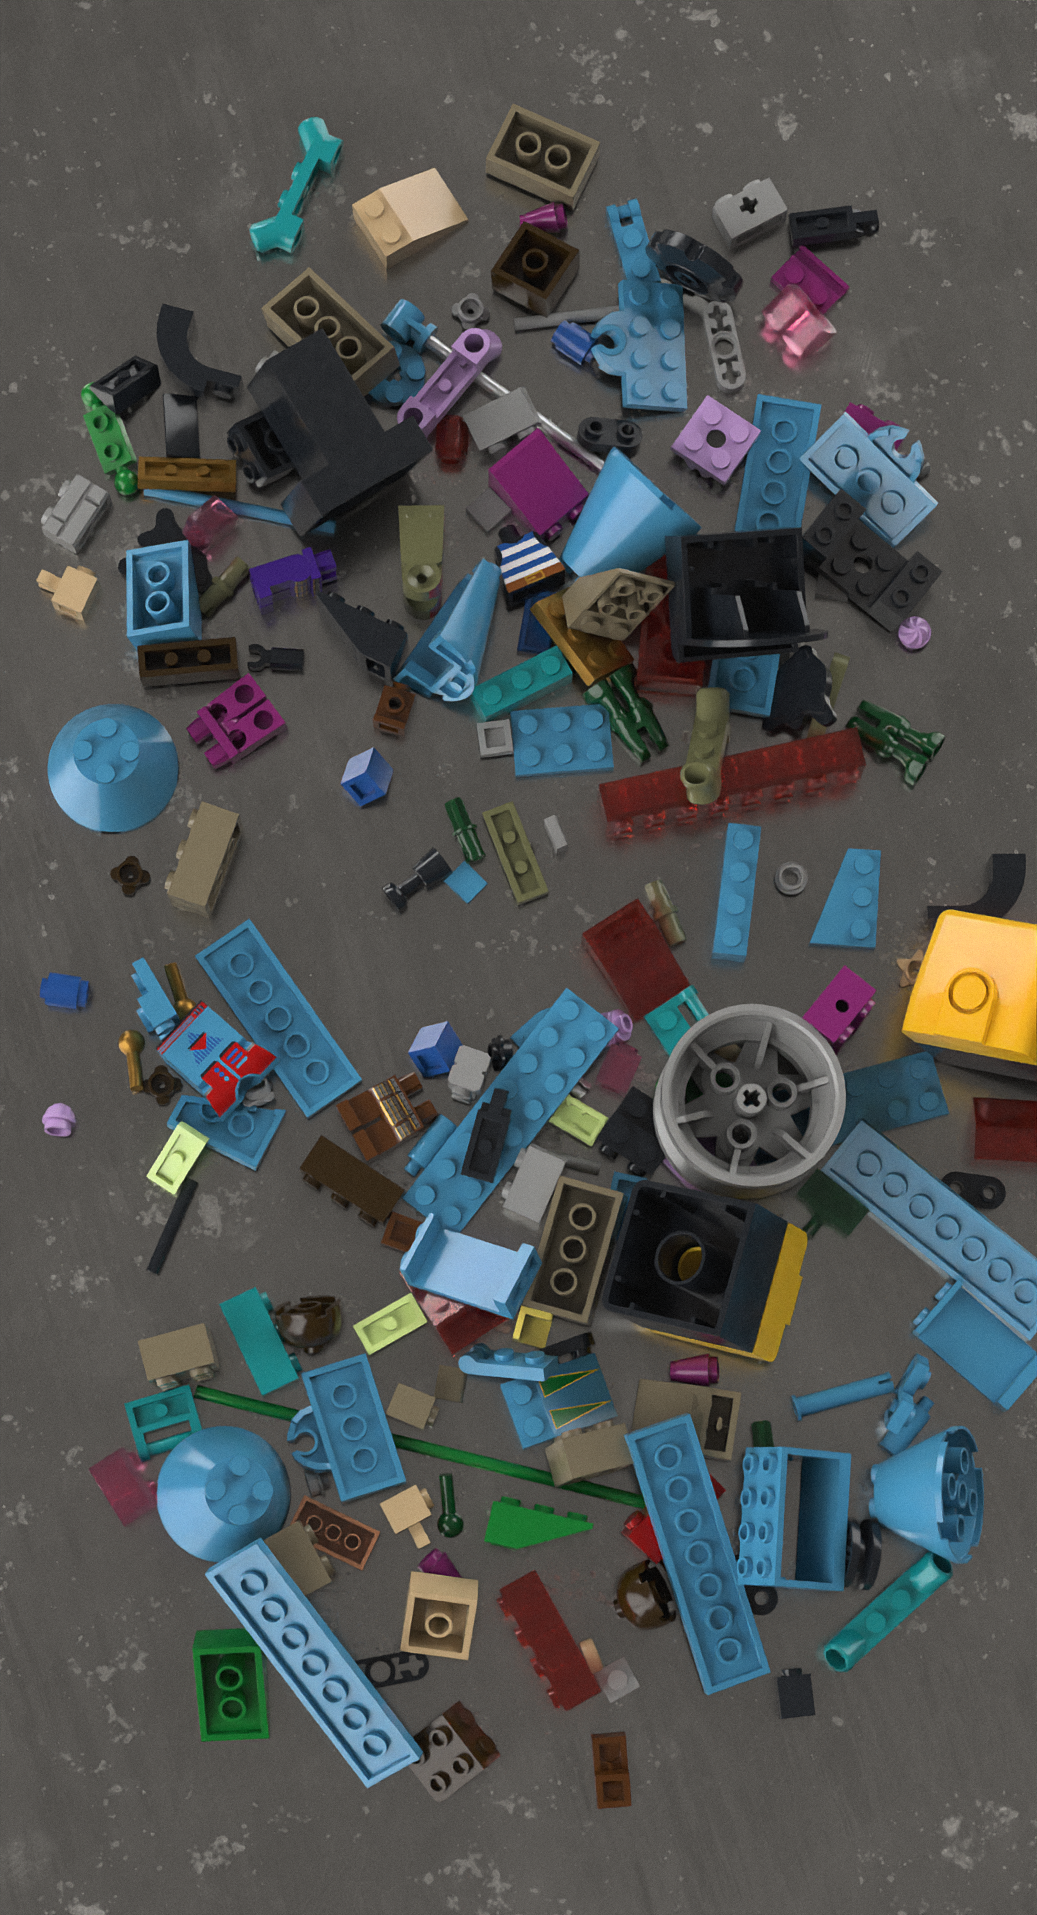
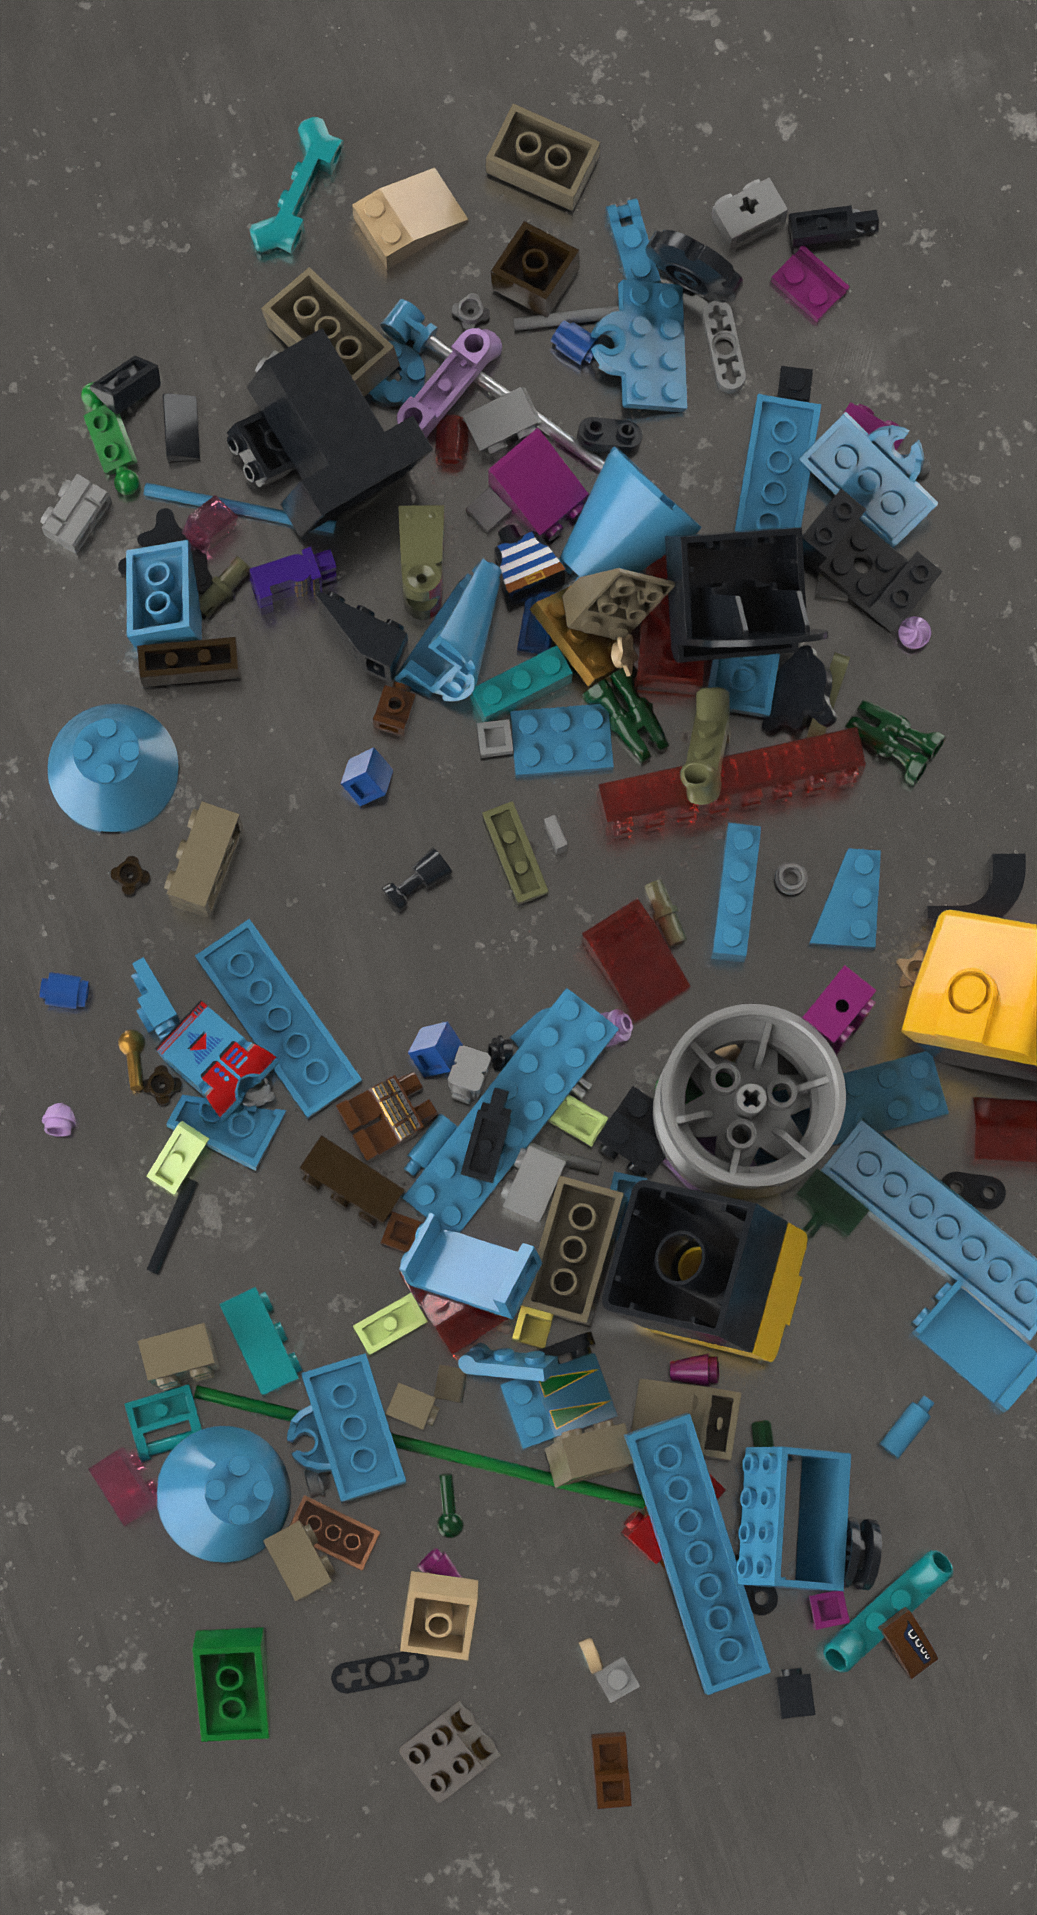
(72, 592): tan brick -> none
(173, 339): black arch -> none
(182, 1003): pearl gold bar -> none
(187, 474): pearl gold plate -> none
(238, 721): magenta hips -> none
(277, 658): black bar -> none
(311, 1322): dark brown cylinder -> none
(313, 1663): dark azure plate -> none
(407, 1511): tan brick -> none
(464, 830): dark green axle -> none
(465, 882): dark azure piece -> none
(524, 1528): green slope -> none
(549, 218): magenta cone -> none
(549, 1641): clear red brick -> none
(619, 1069): clear pink brick -> none
(623, 654): none -> tan plate
(644, 1597): dark brown cylinder -> none
(668, 1022): teal plate -> none
(715, 441): lavender piece -> none
(795, 383): none -> black plate
(798, 322): clear pink brick -> none
(828, 1609): none -> magenta panel
(842, 1395): dark azure pin -> none
(901, 1410): dark azure plate -> none
(908, 1642): none -> reddish brown slope
(933, 1494): dark azure cone -> none

